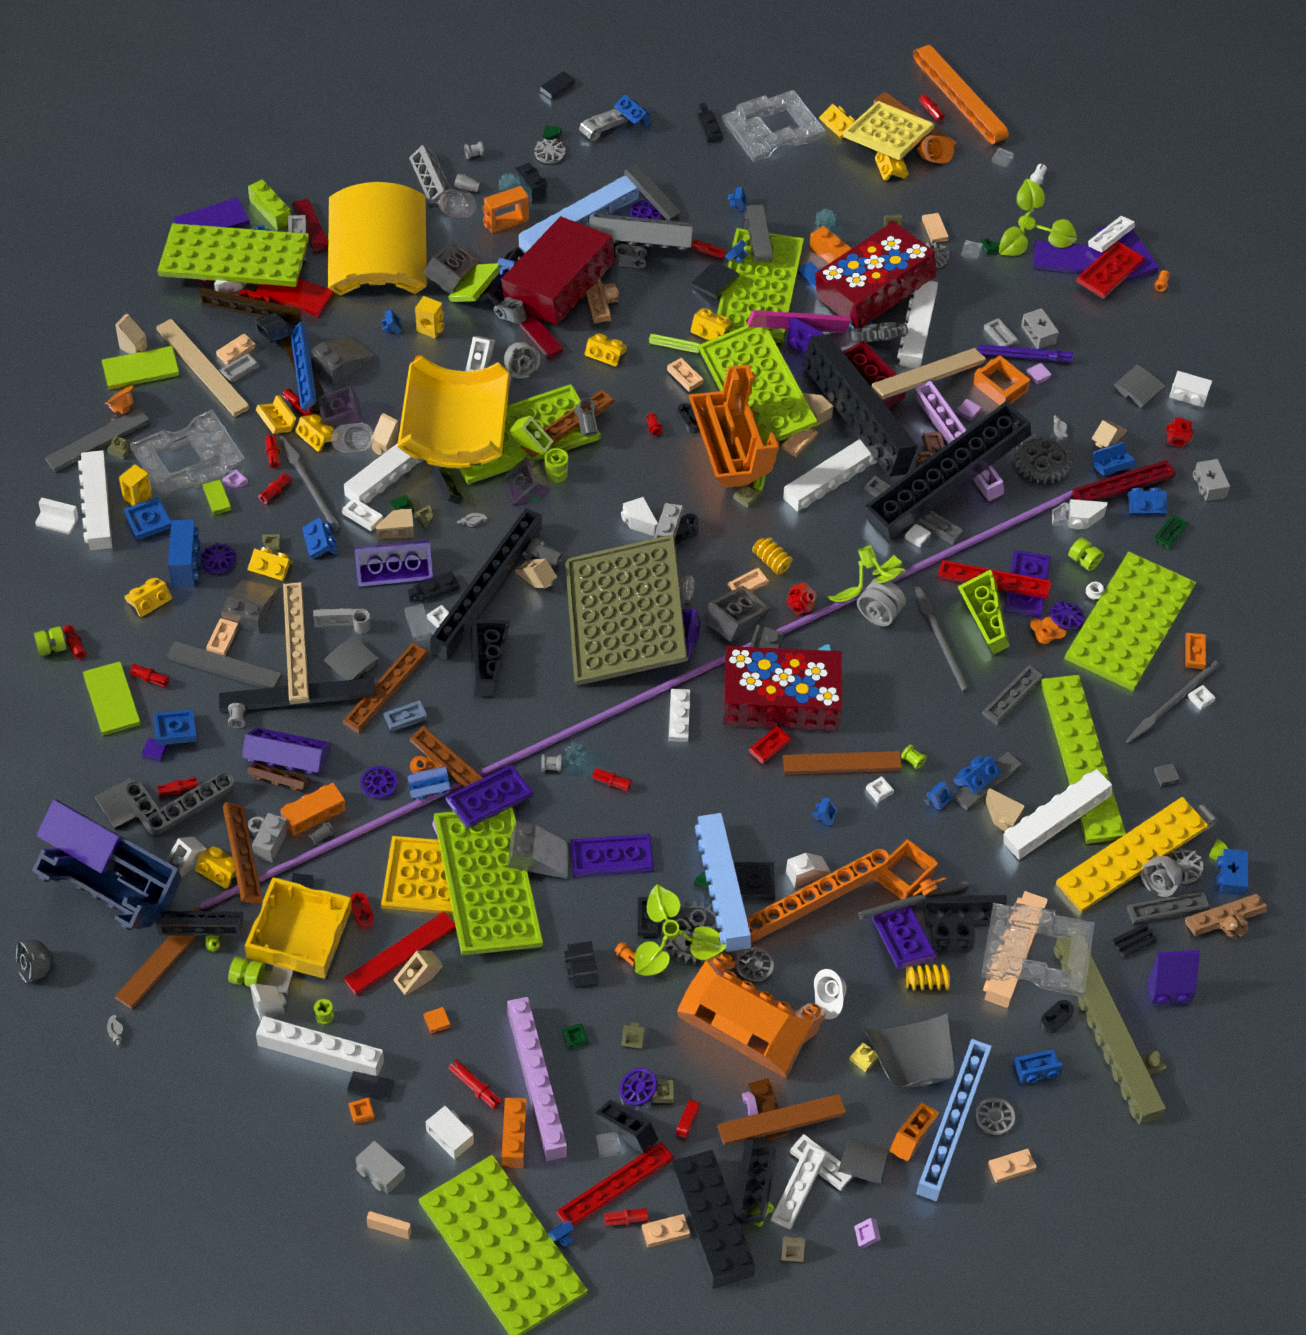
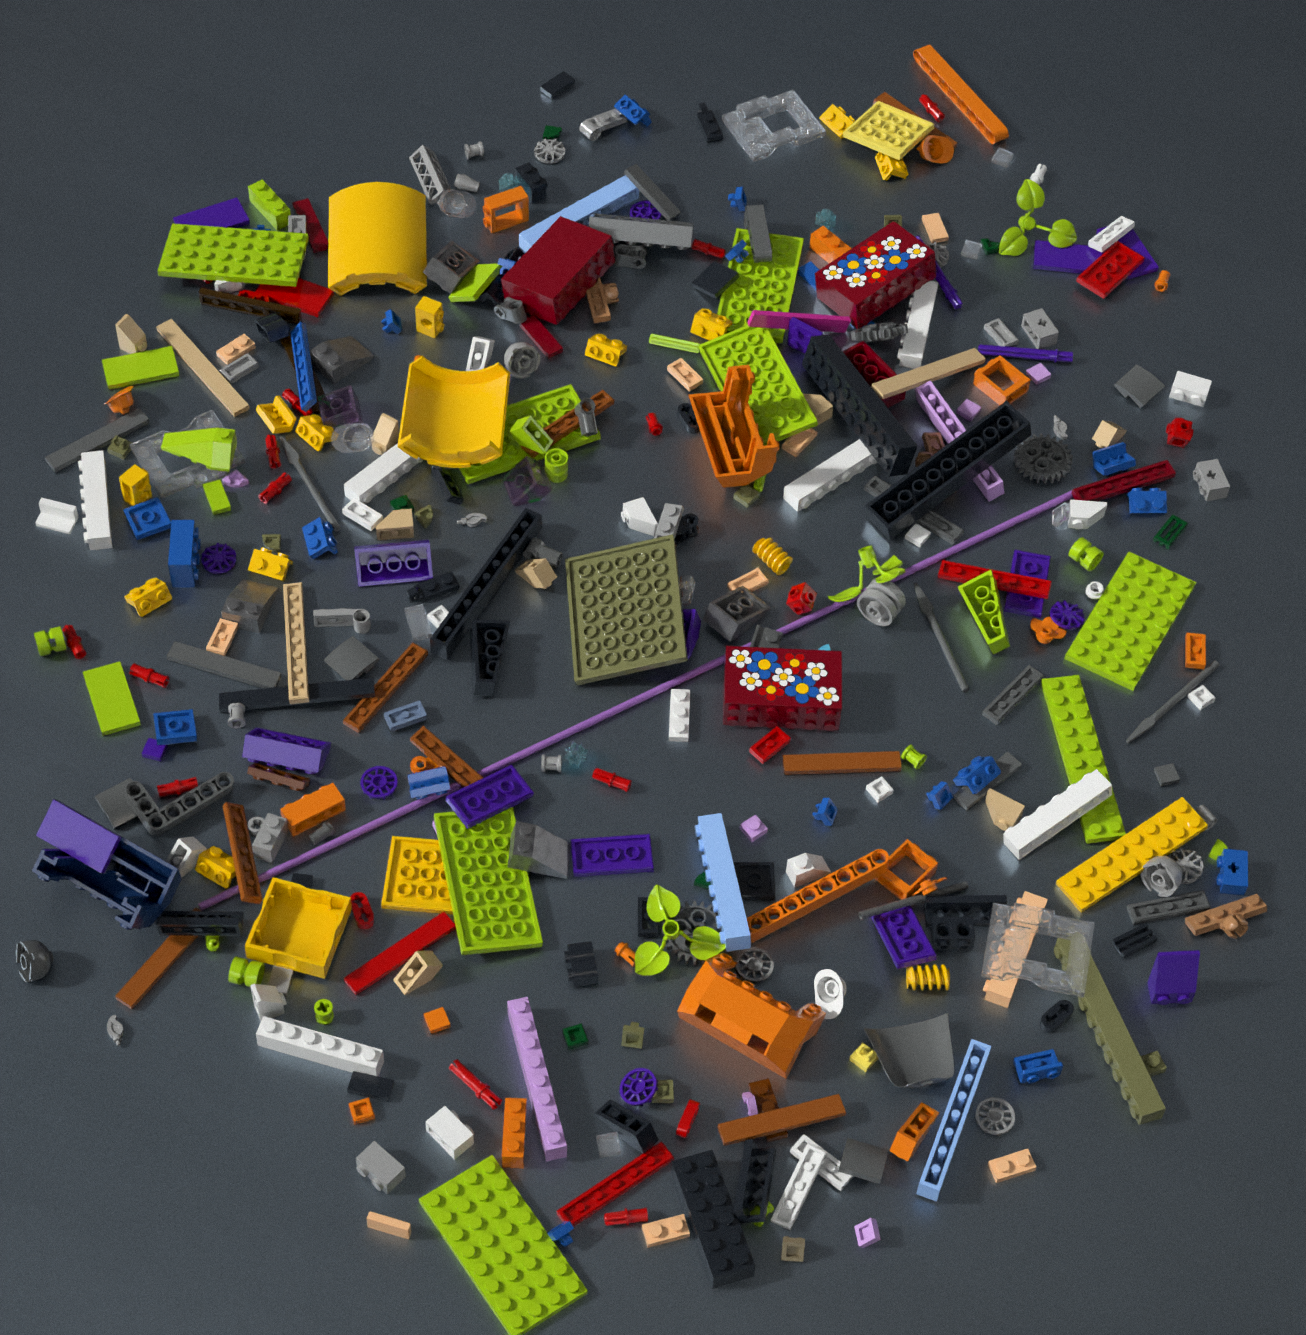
(207, 446): none -> lime wedge
(753, 828): none -> lavender plate
(950, 292): none -> dark purple axle

